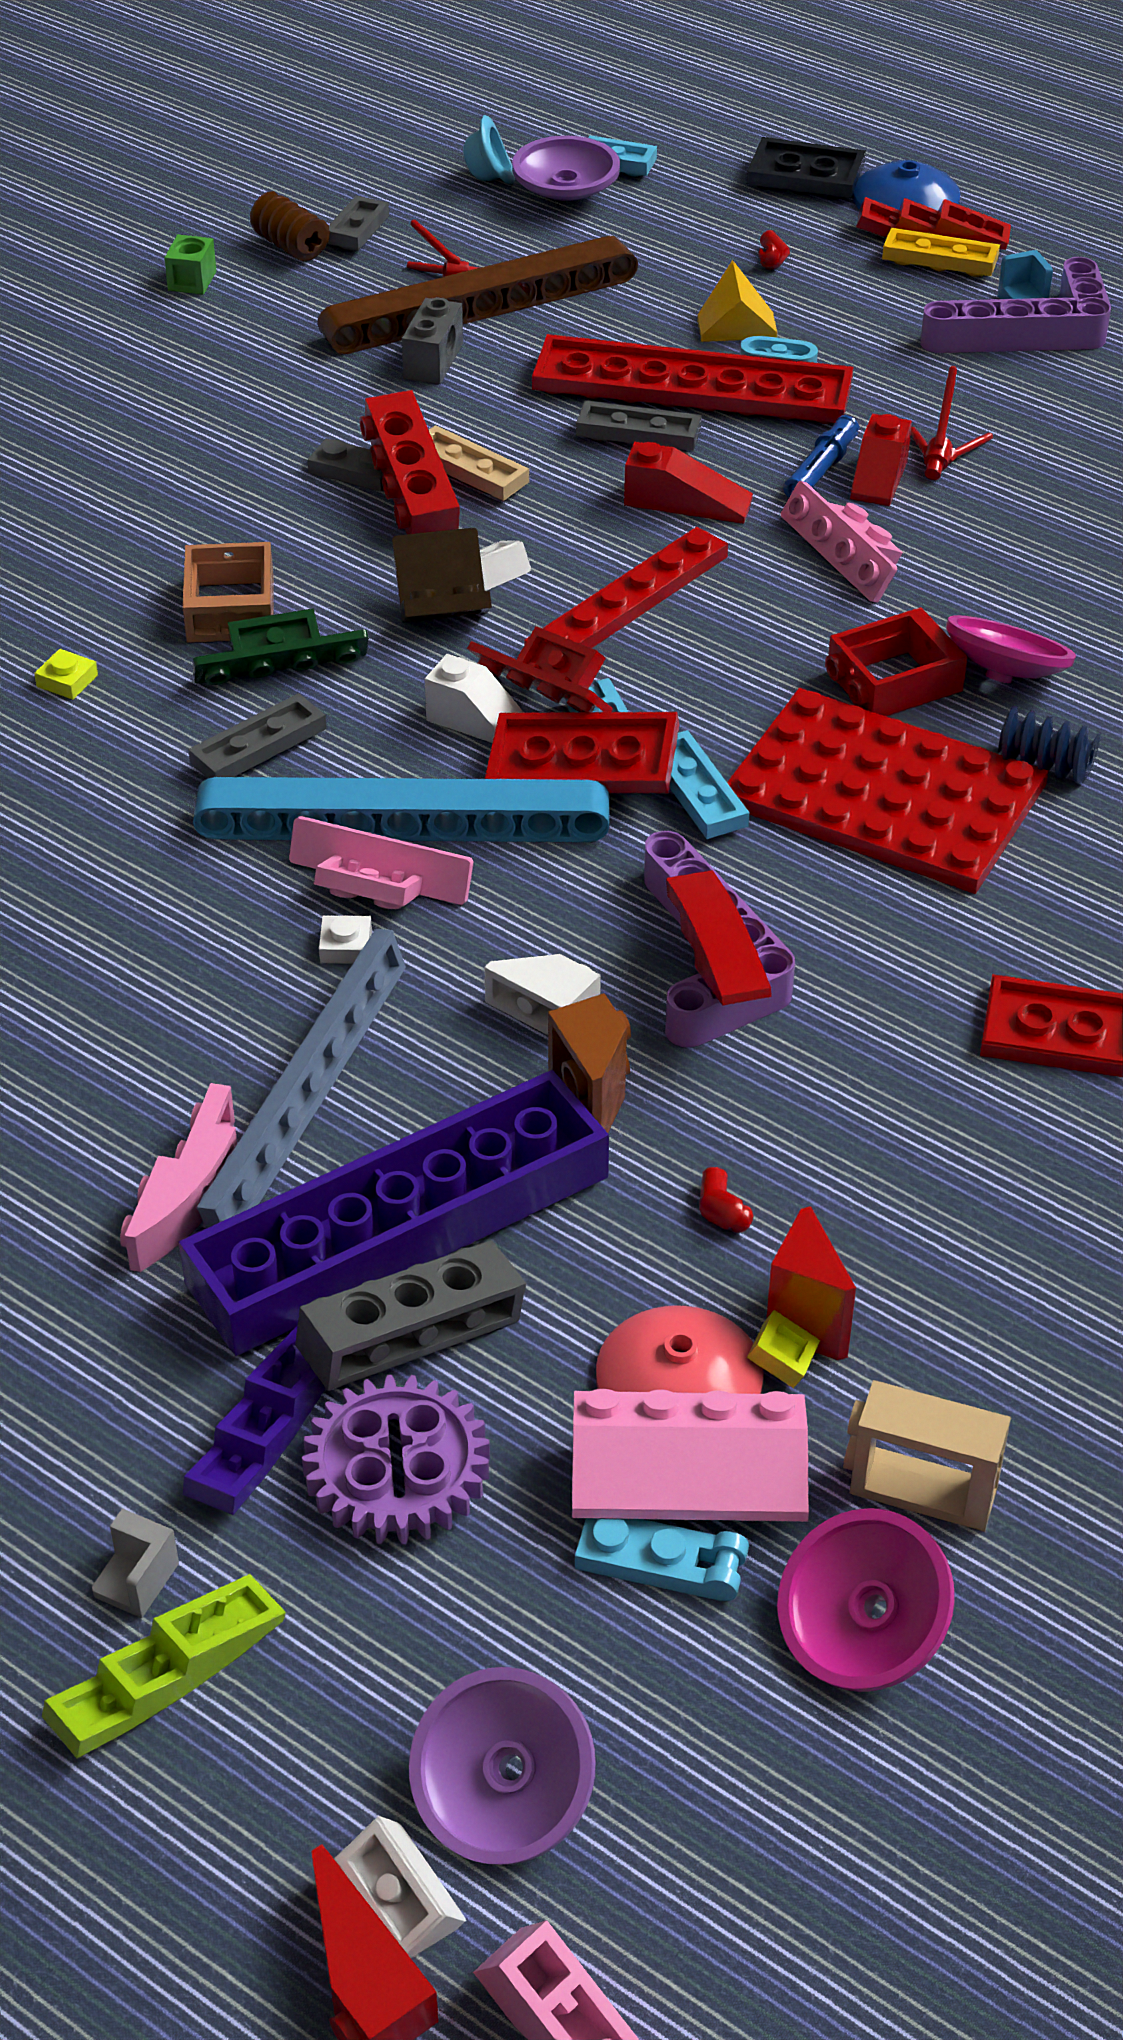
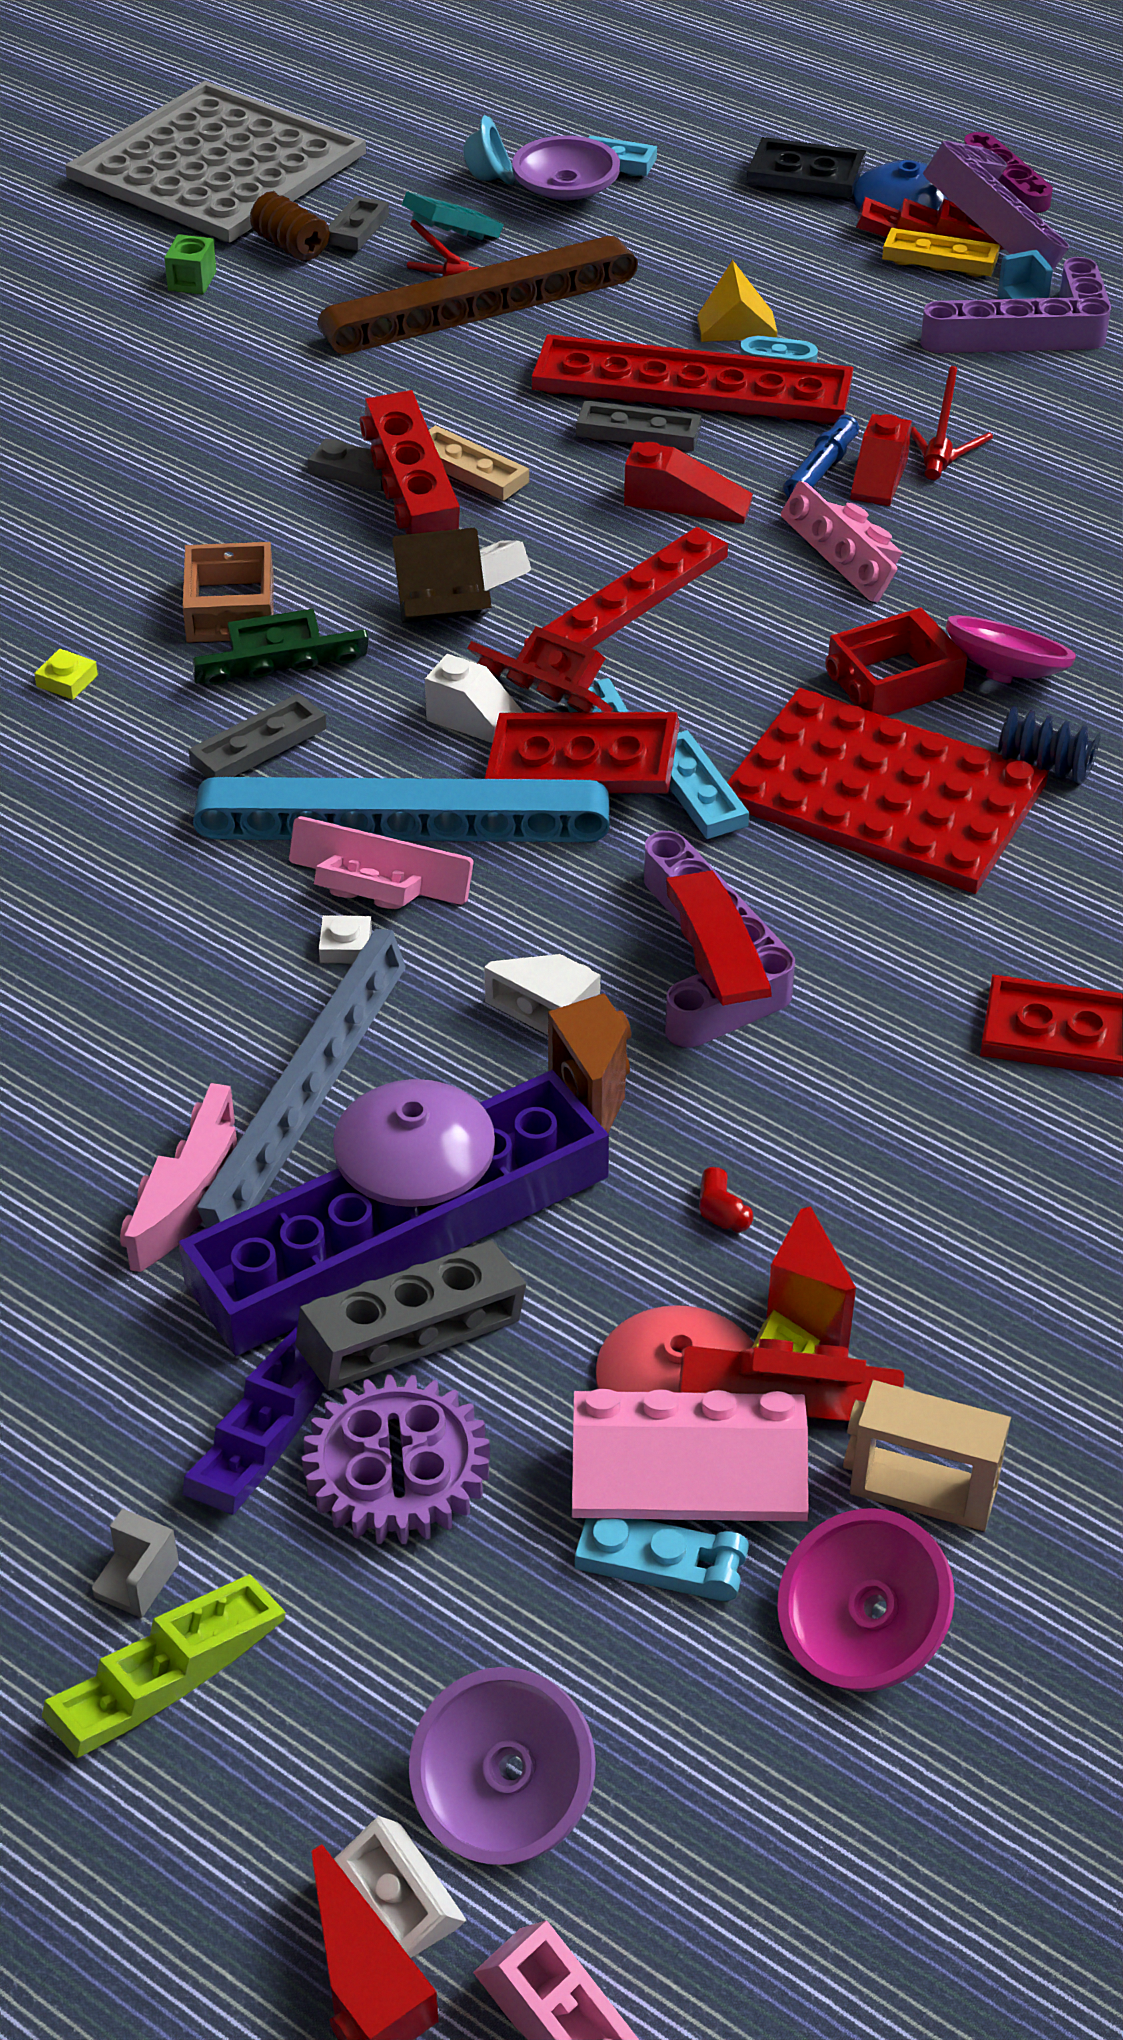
(213, 157): none -> light grey plate
(414, 1143): none -> medium lavender dish
(432, 340): dark grey brick -> none
(451, 216): none -> teal plate
(775, 252): red arm -> none
(825, 1378): none -> red bracket
(970, 180): none -> medium lavender beam
(1017, 176): none -> magenta beam

